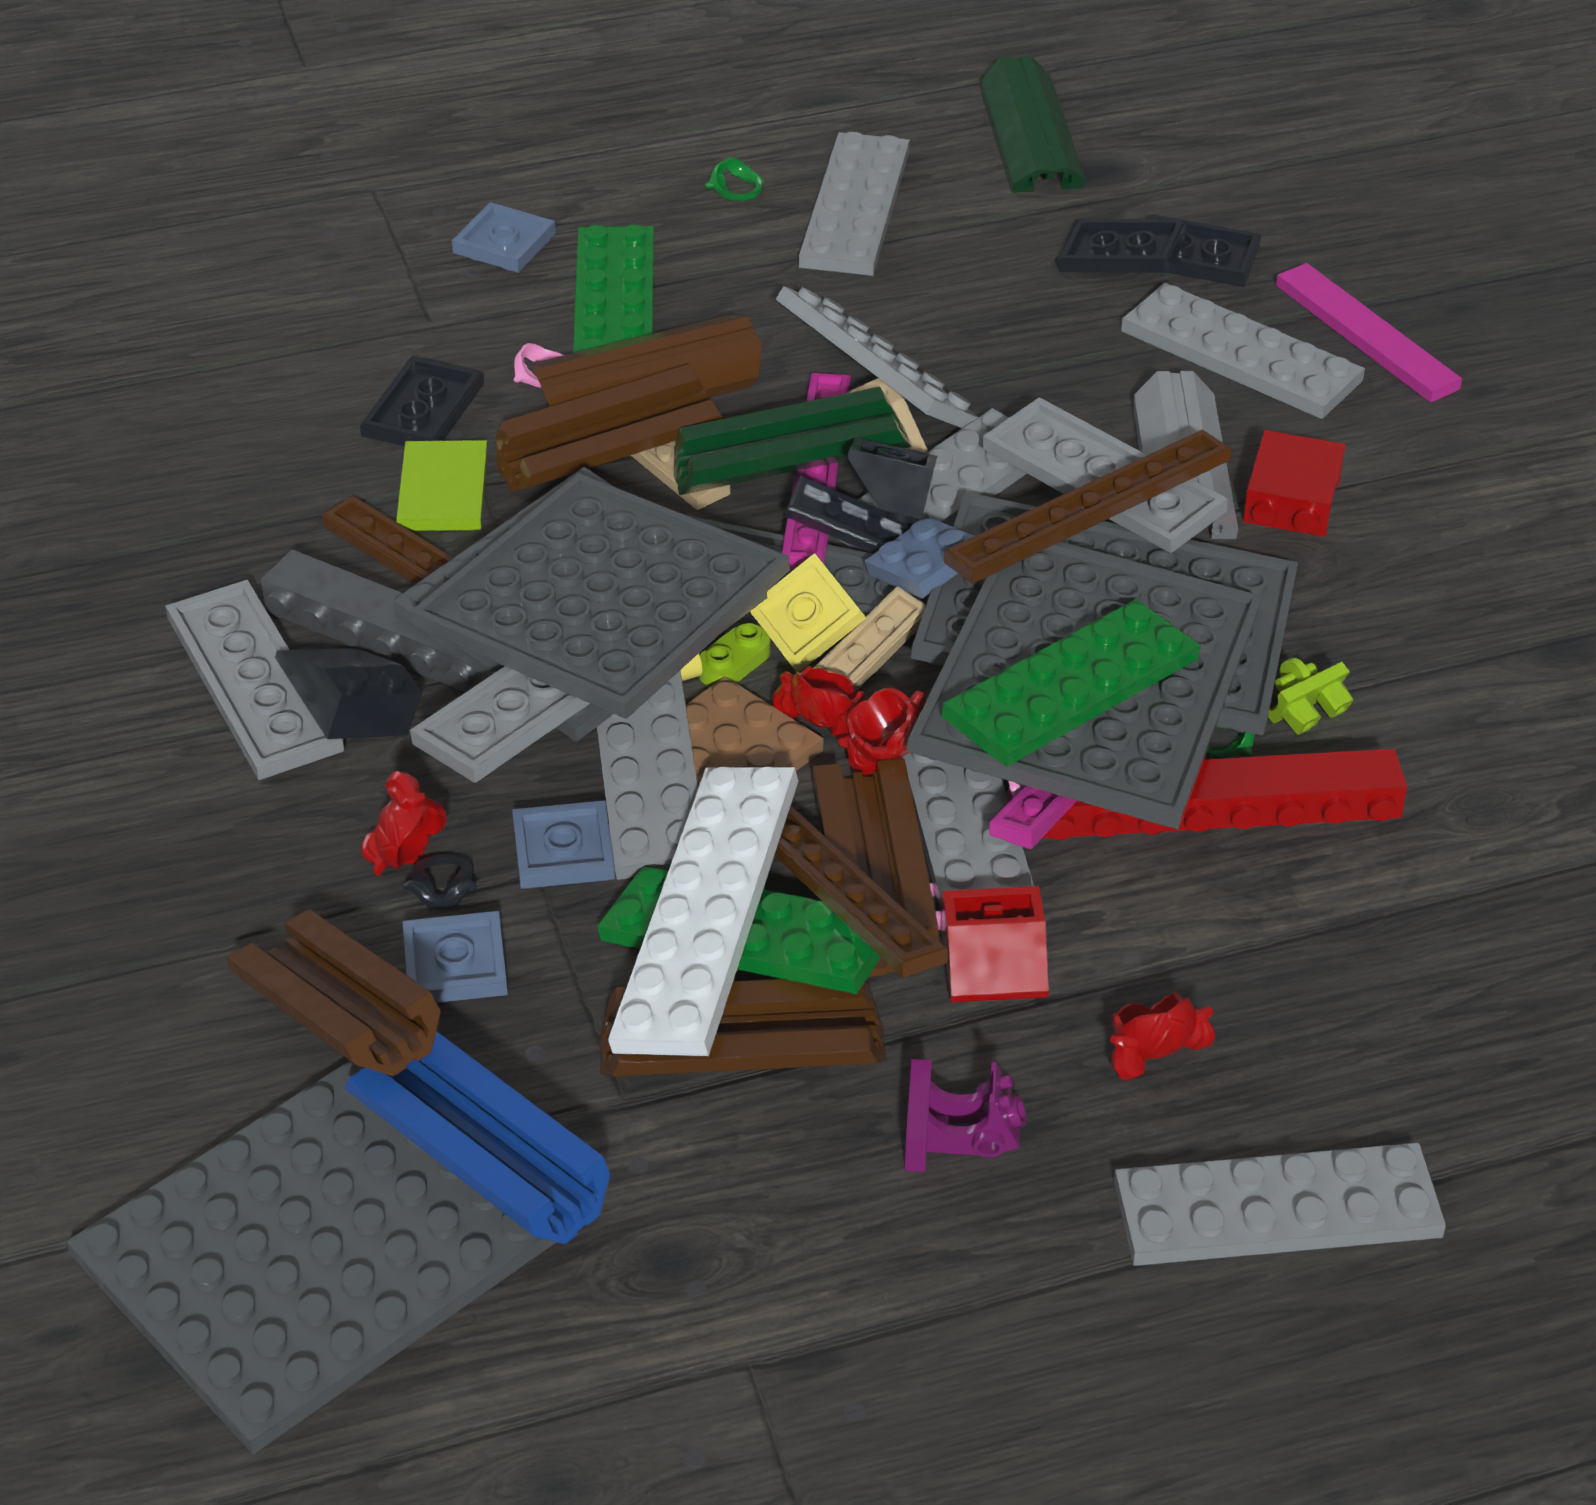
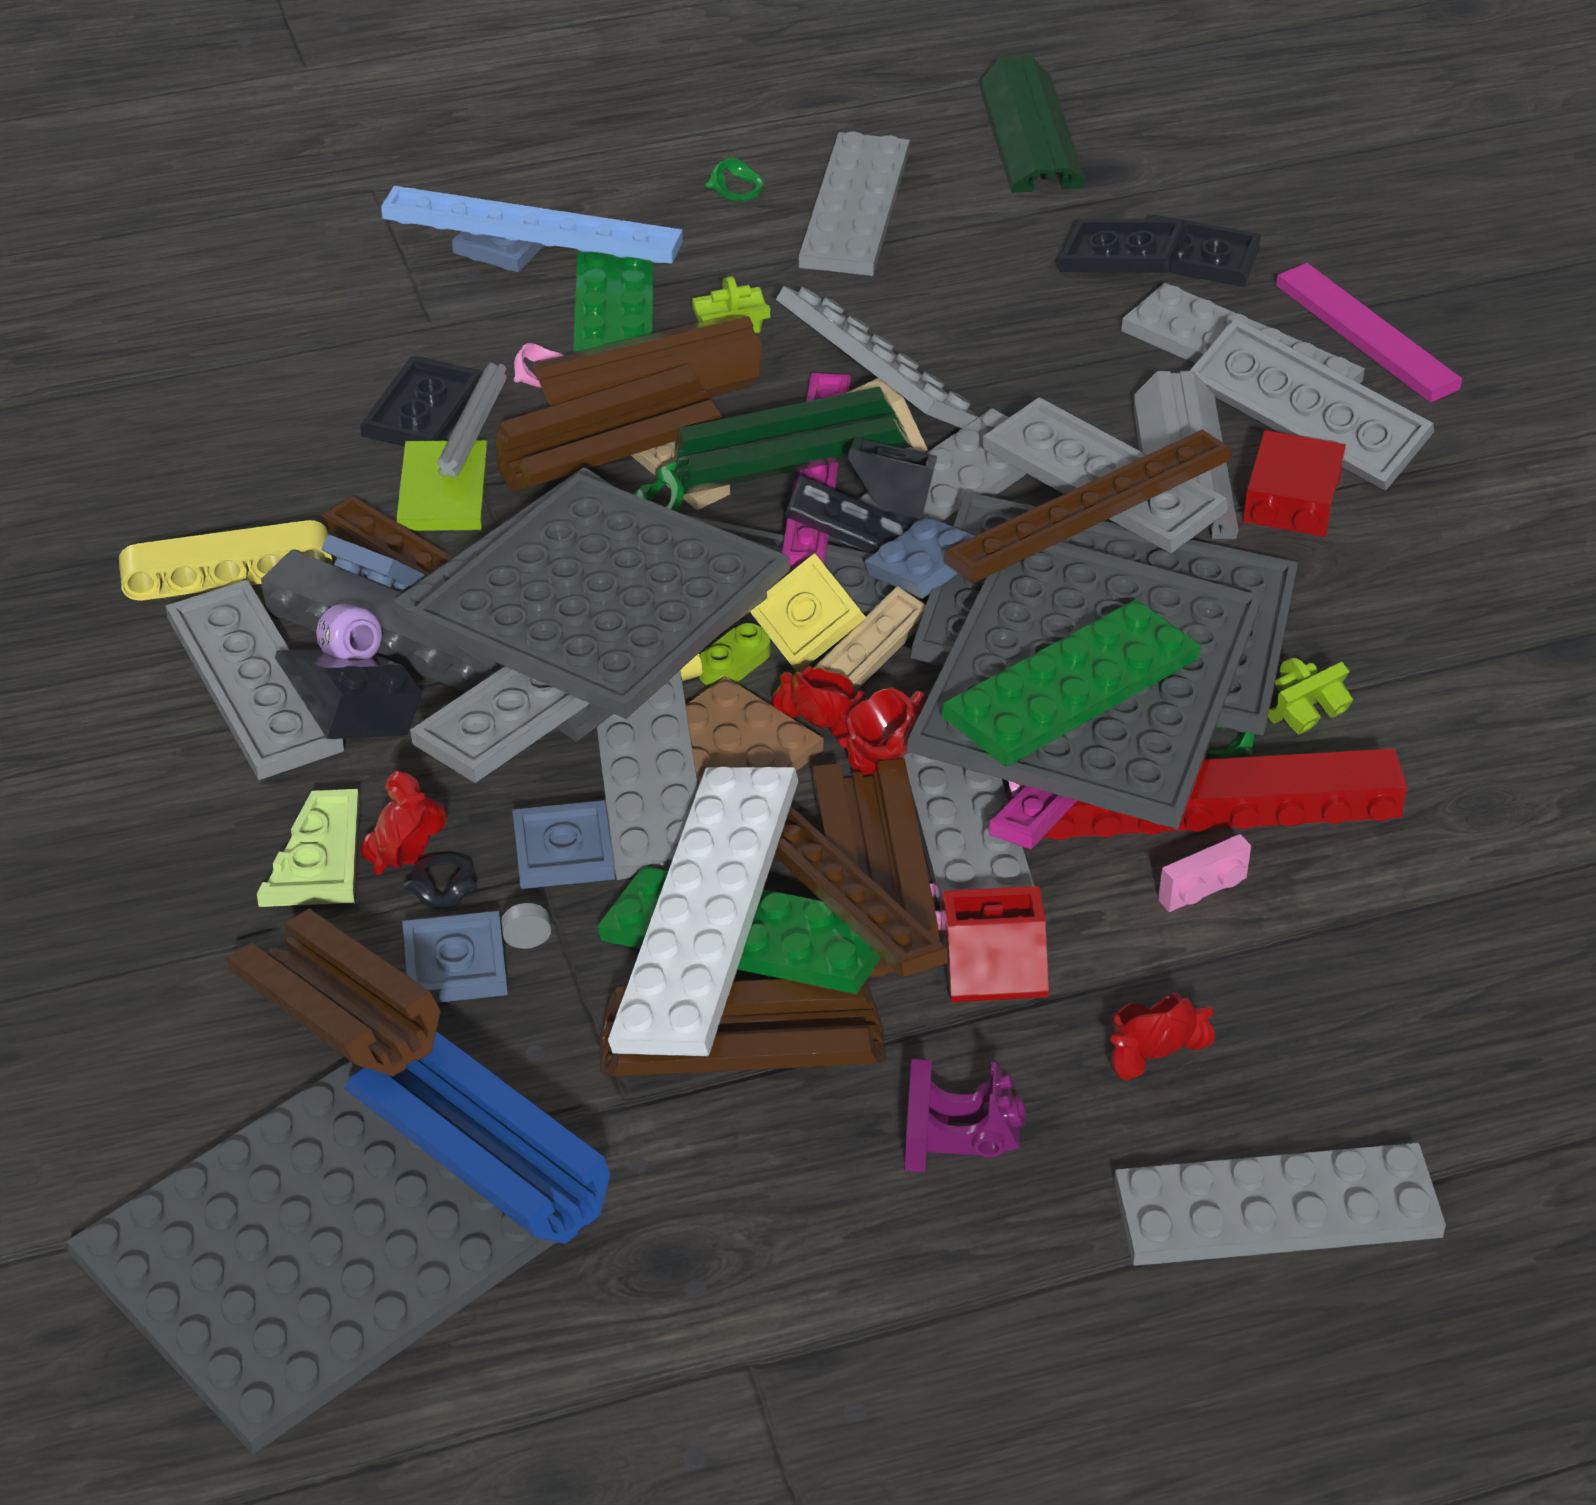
(214, 559): none -> light yellow beam
(320, 855): none -> yellowish green wing
(349, 632): none -> lavender head
(372, 565): none -> sand blue plate
(472, 420): none -> light grey axle
(526, 925): none -> light grey tile
(532, 224): none -> light blue plate
(664, 476): none -> green piece
(733, 301): none -> lime hips
(1204, 873): none -> bright pink plate
(1312, 401): none -> light grey plate

